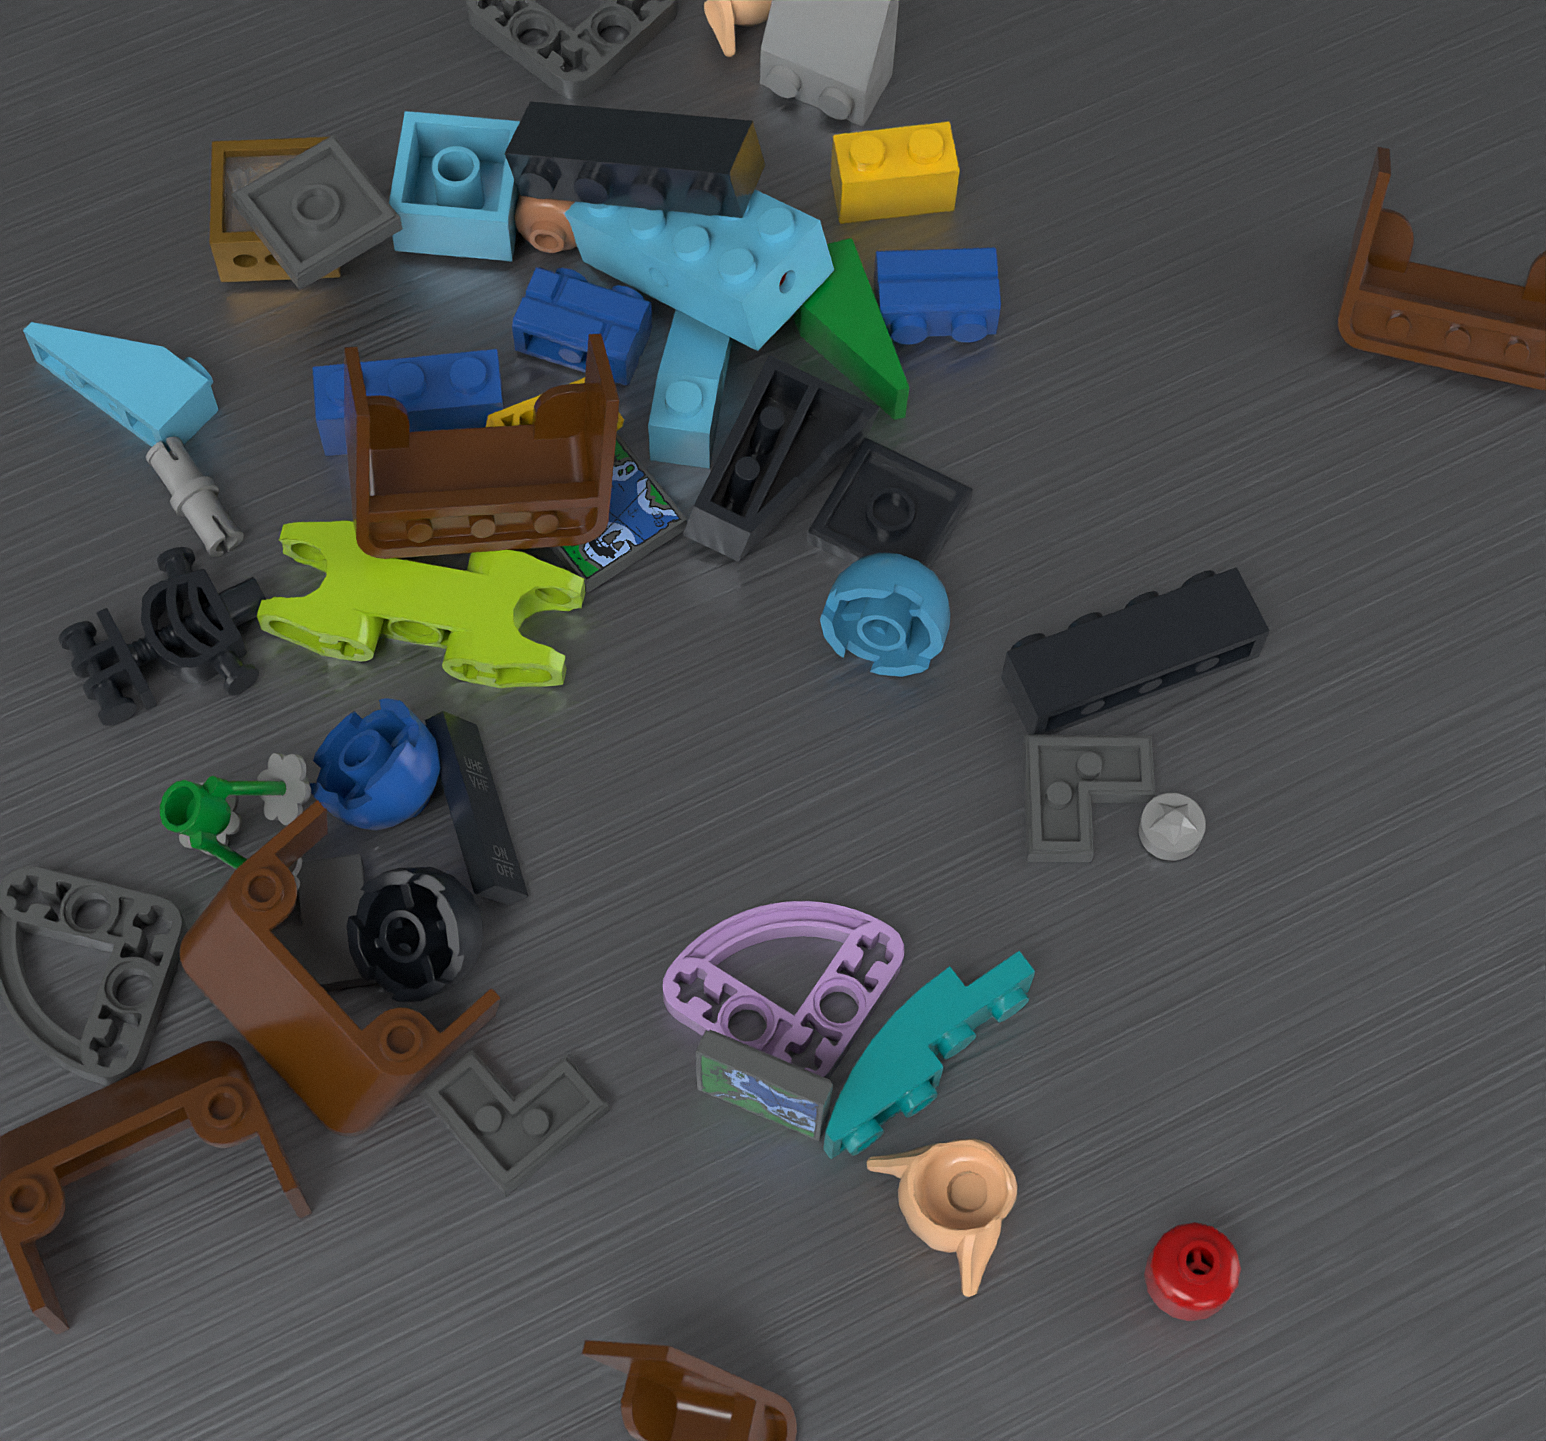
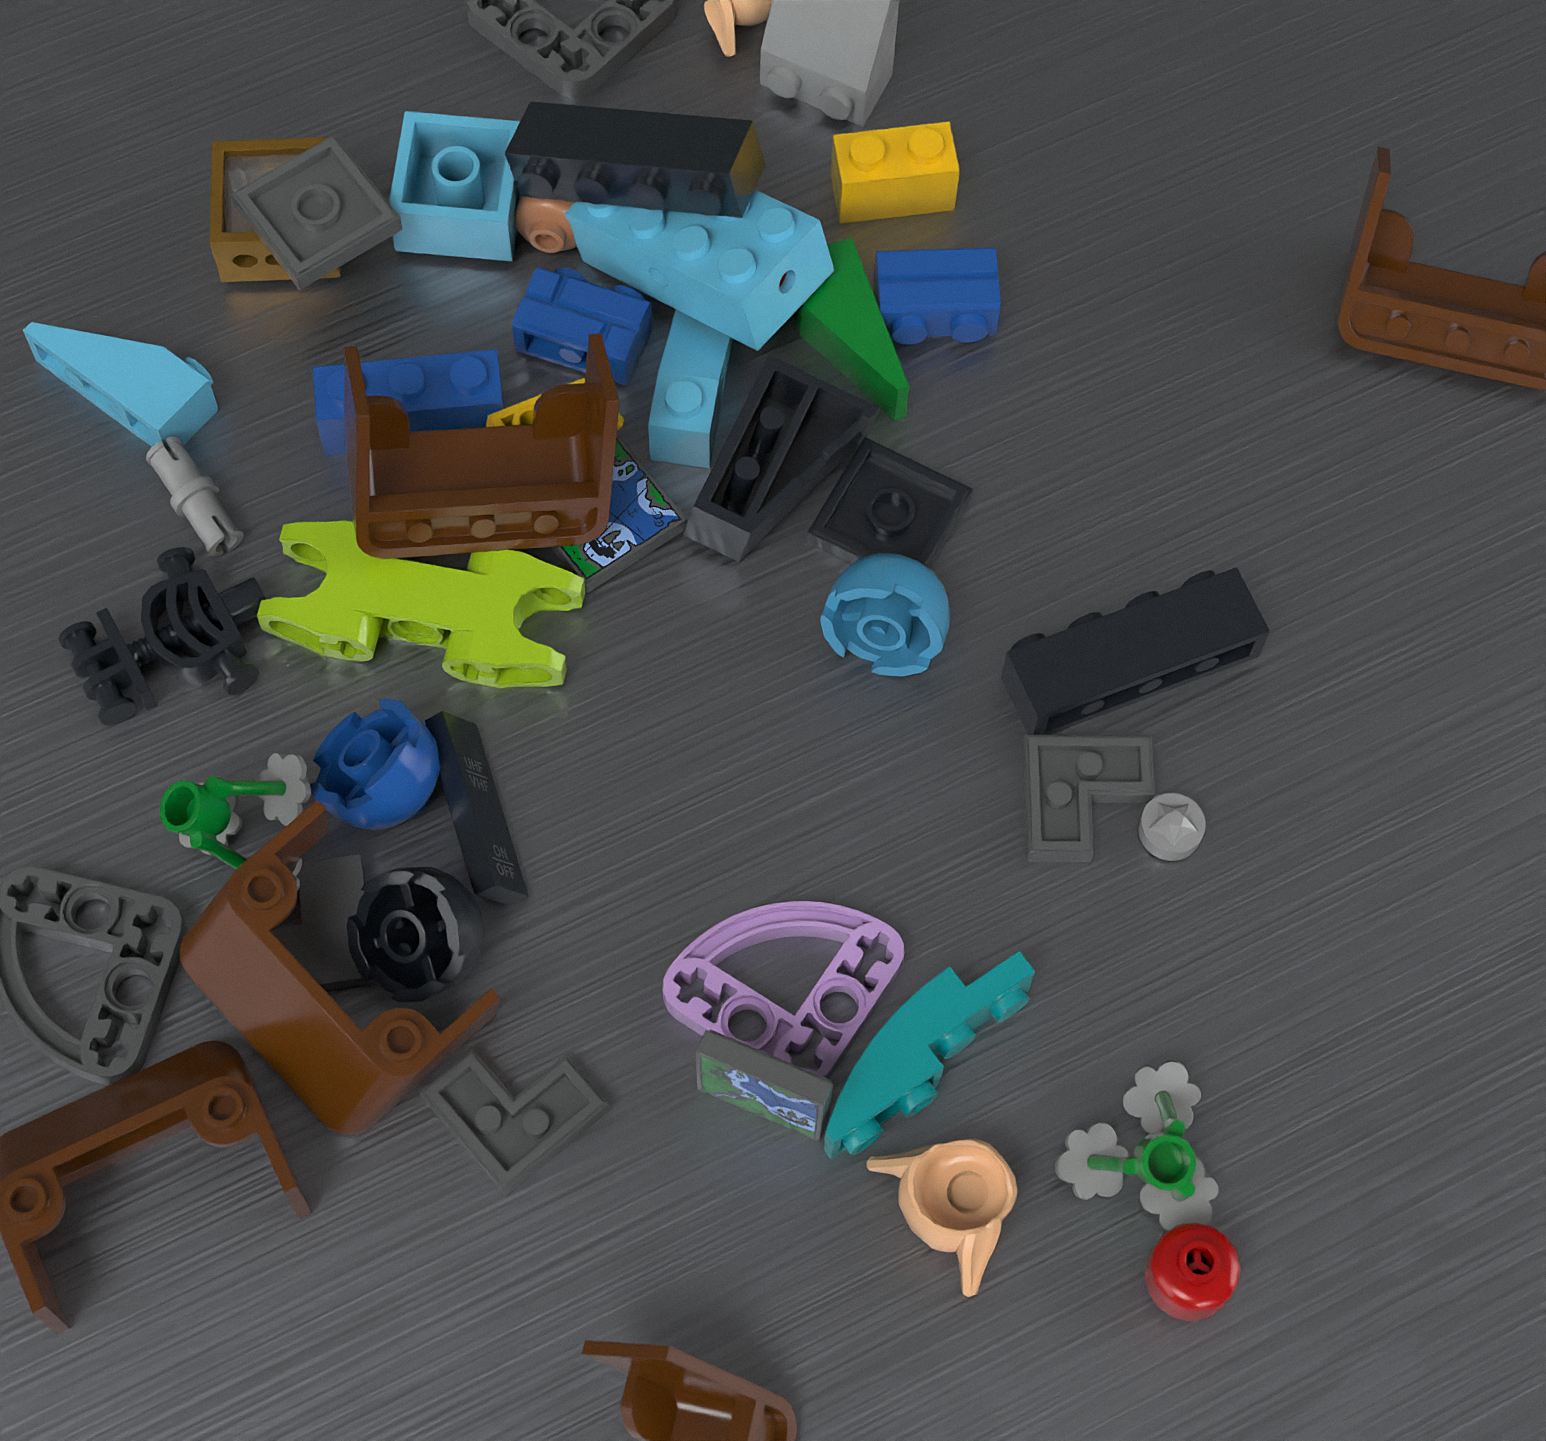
(1161, 1159): none -> light grey plant

